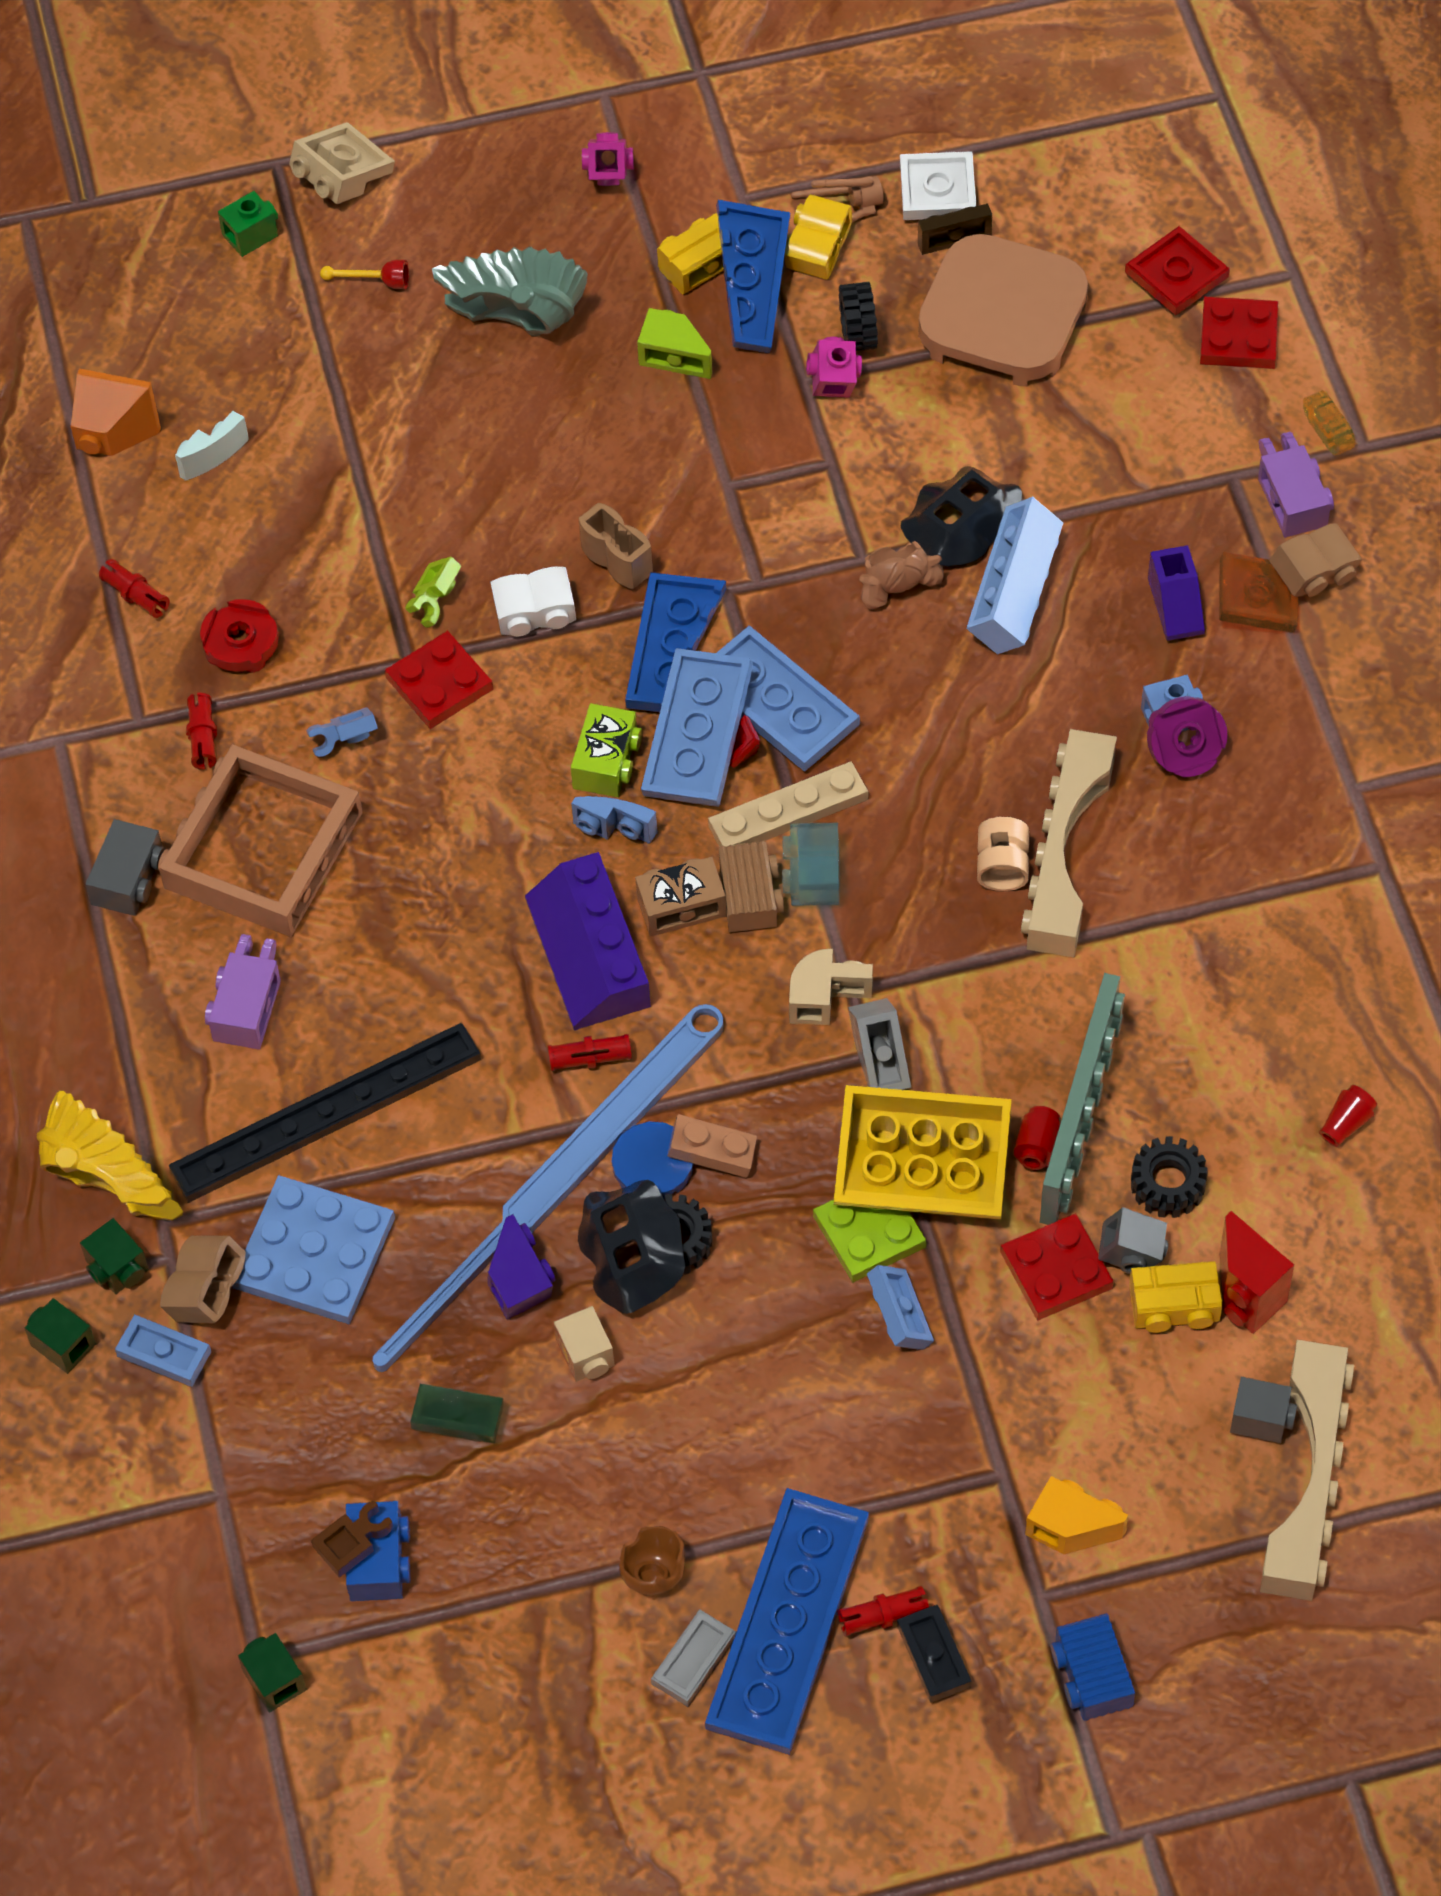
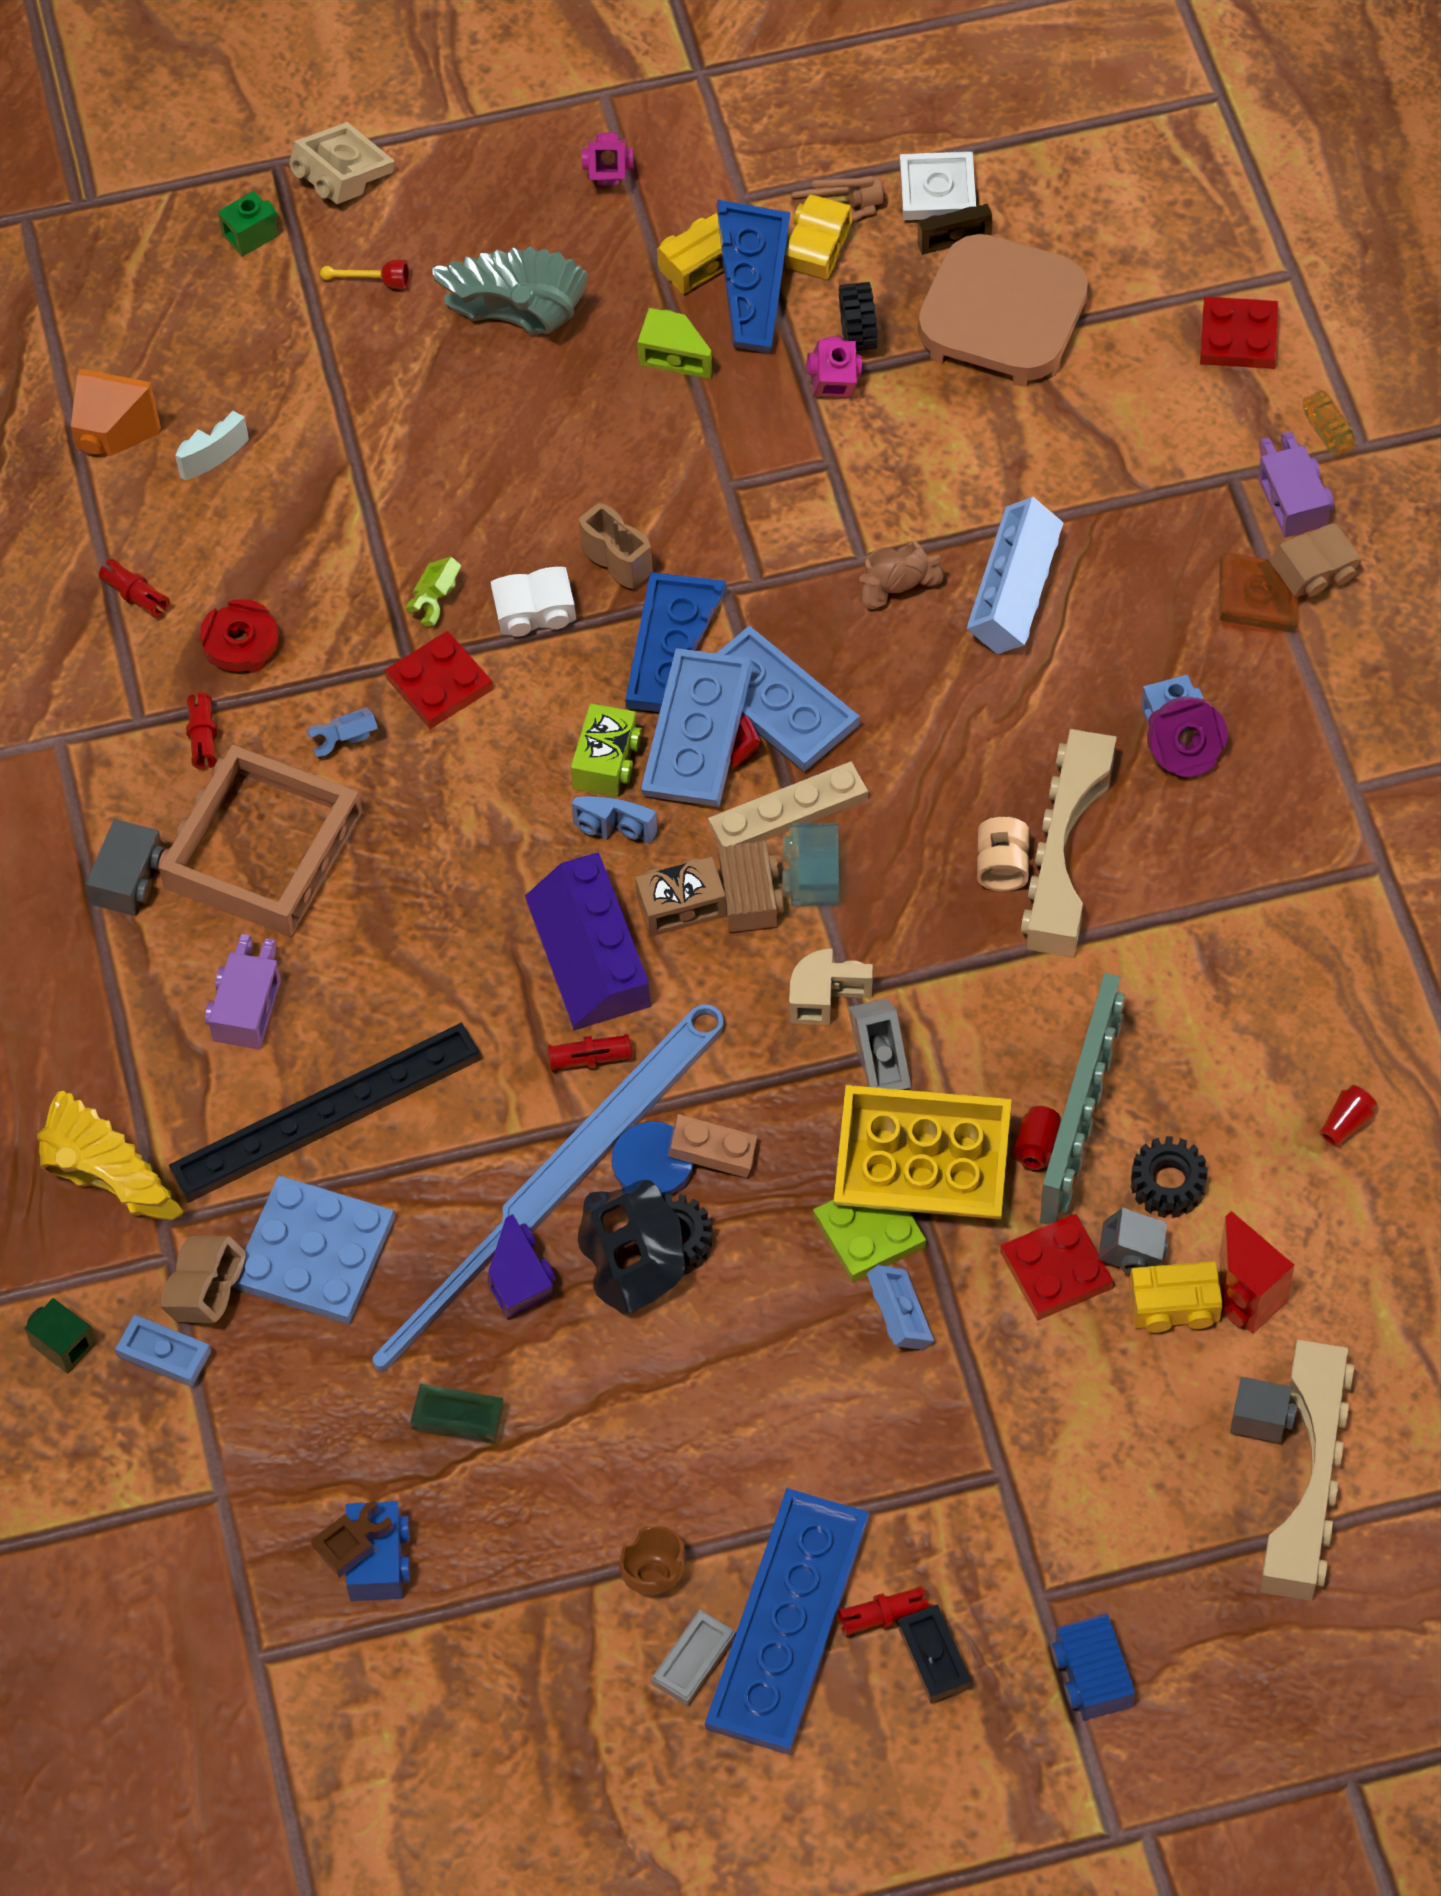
(113, 1257): dark green brick -> none
(271, 1671): dark green brick -> none
(584, 1344): tan brick -> none
(970, 534): black piece -> none
(1073, 1520): light orange slope -> none
(1176, 592): dark purple slope -> none
(1177, 270): red plate -> none

